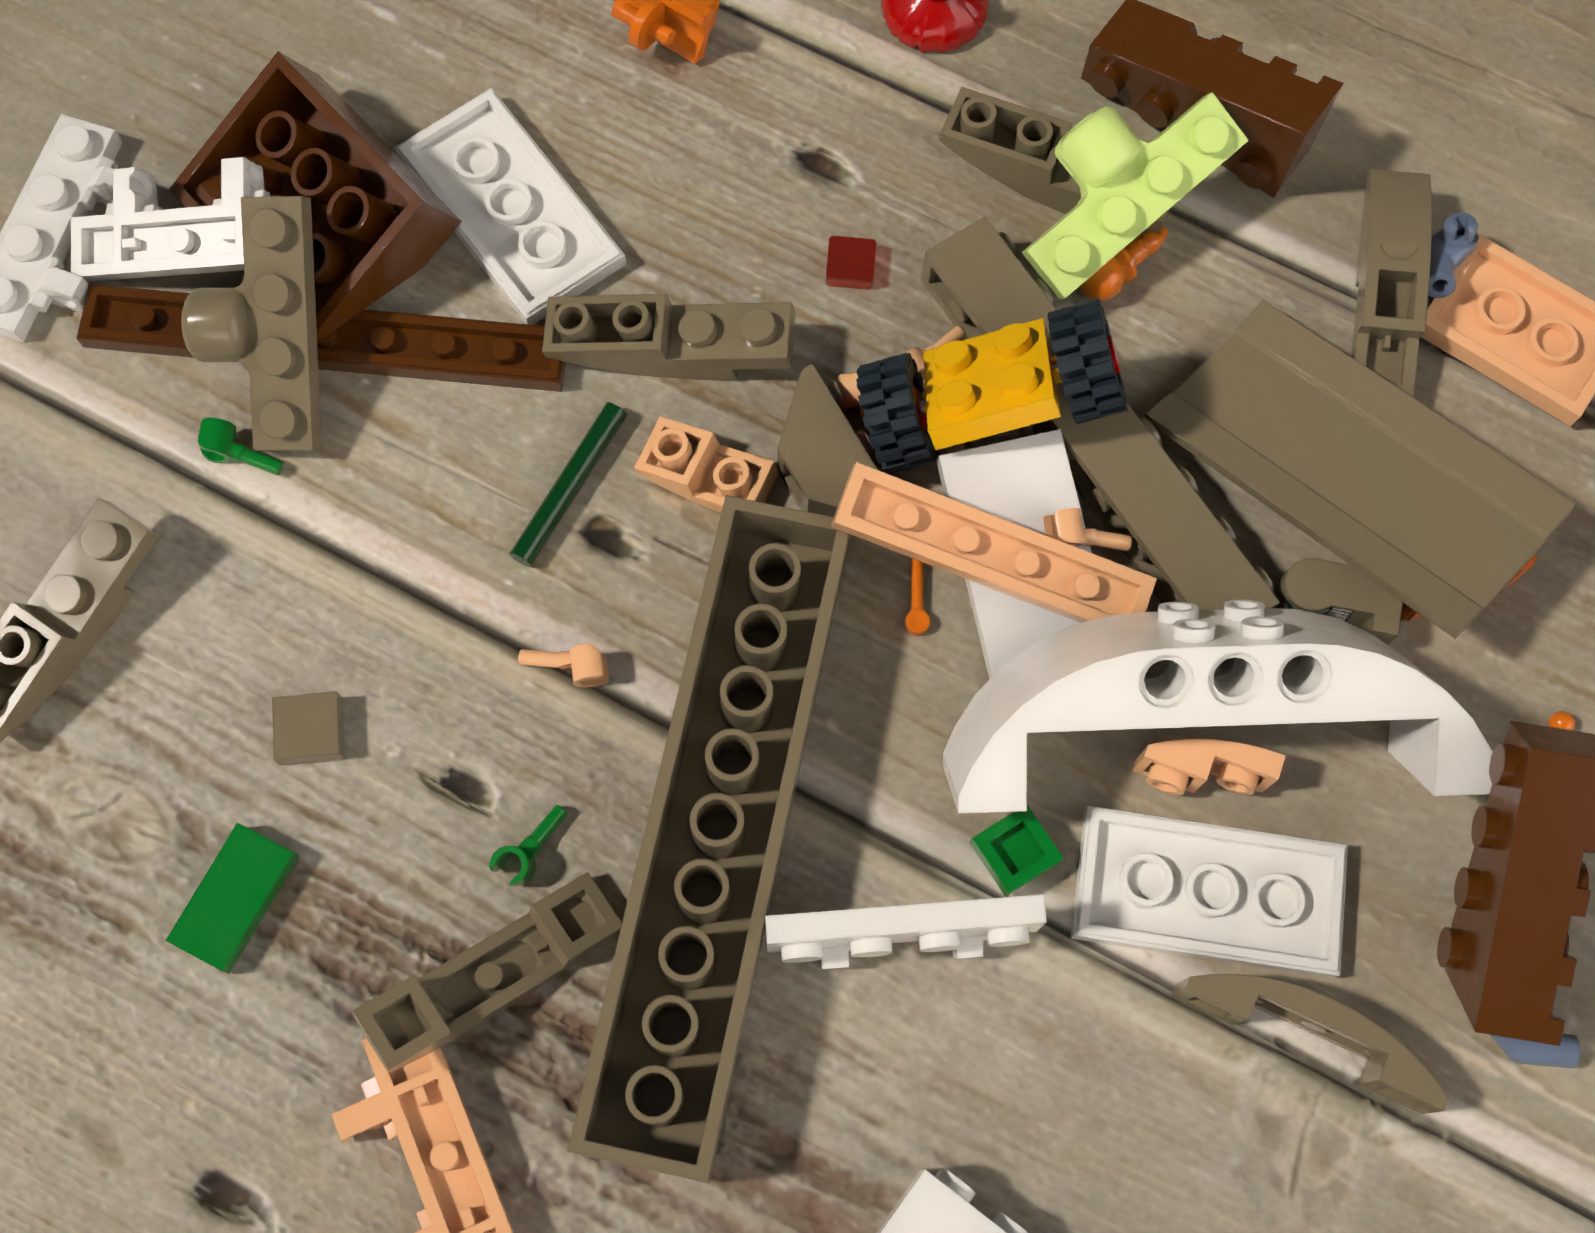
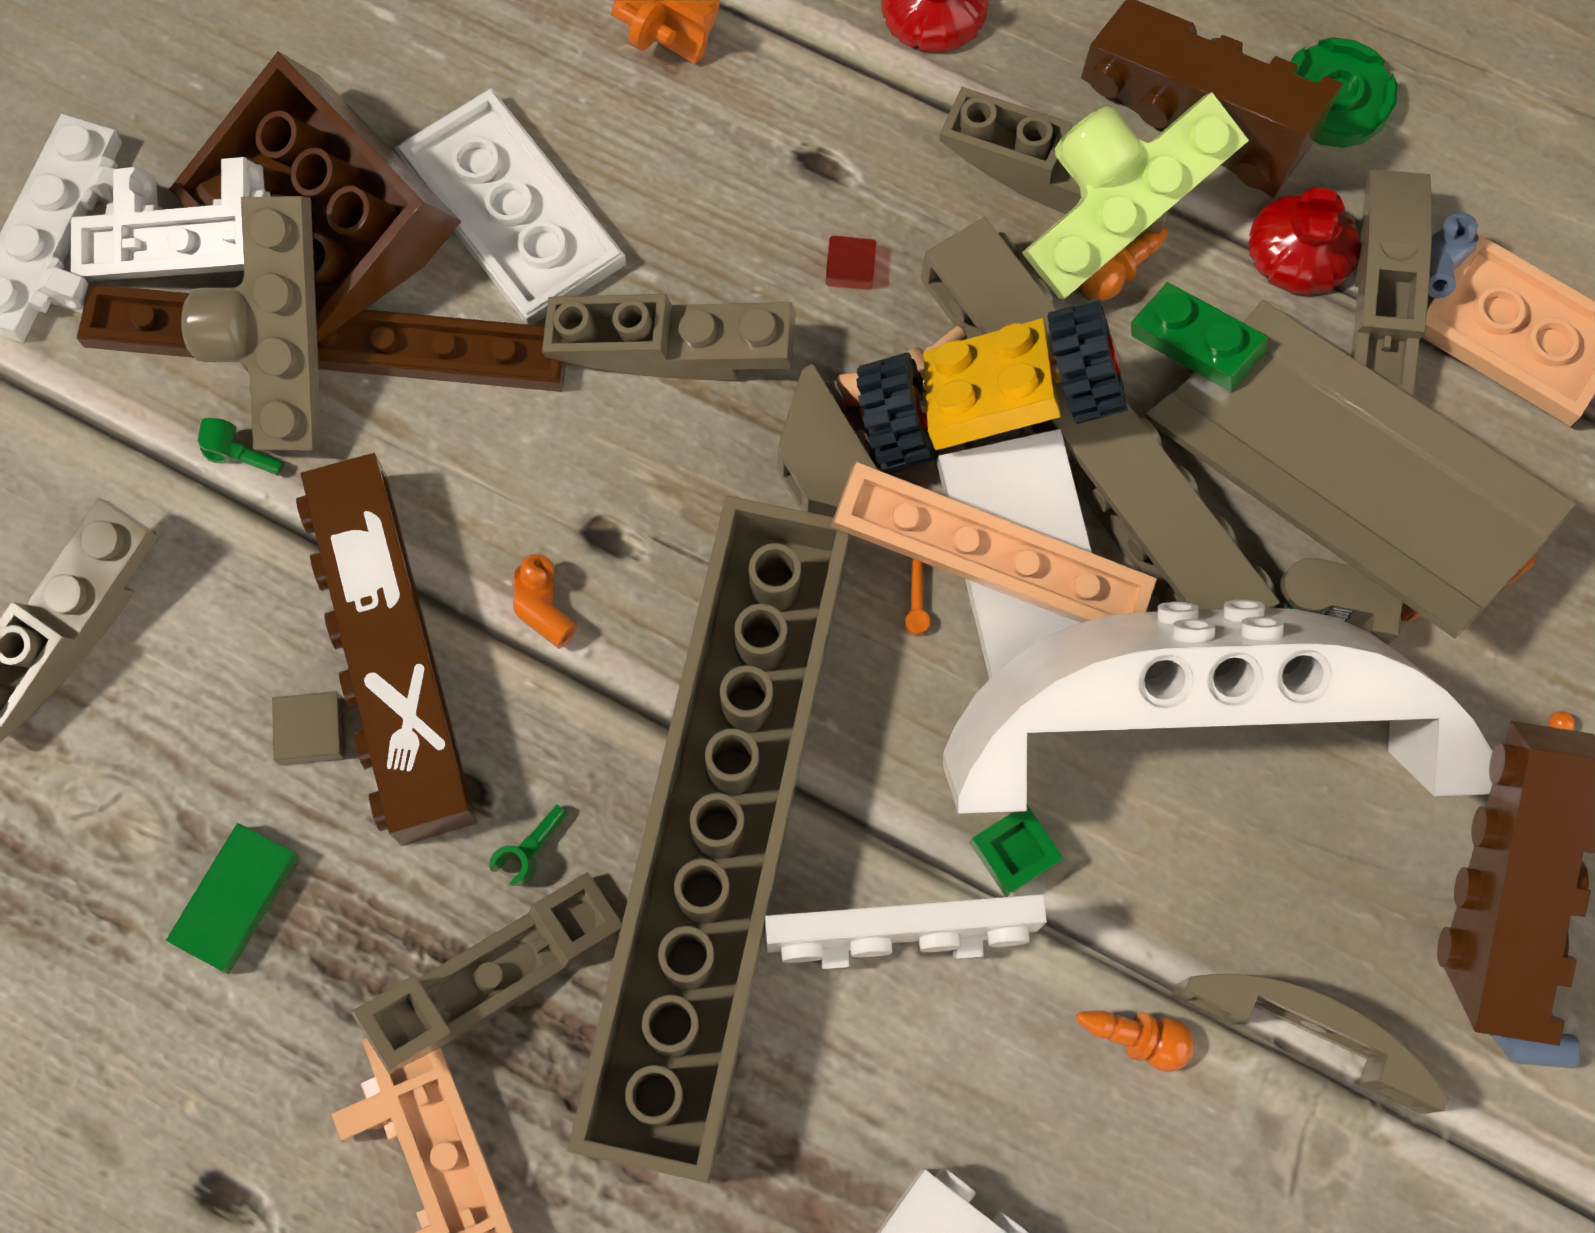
(386, 650): none -> reddish brown brick
(535, 600): none -> orange arm
(568, 484): dark green bar -> none
(587, 663): light nougat hand -> none
(701, 469): light nougat slope -> none
(1068, 527): light nougat hand -> none
(1160, 1041): none -> orange bar
(1186, 765): light nougat slope -> none
(1199, 336): none -> green plate
(1210, 892): white tile -> none
(1305, 242): none -> red hair
(1365, 96): none -> green tile

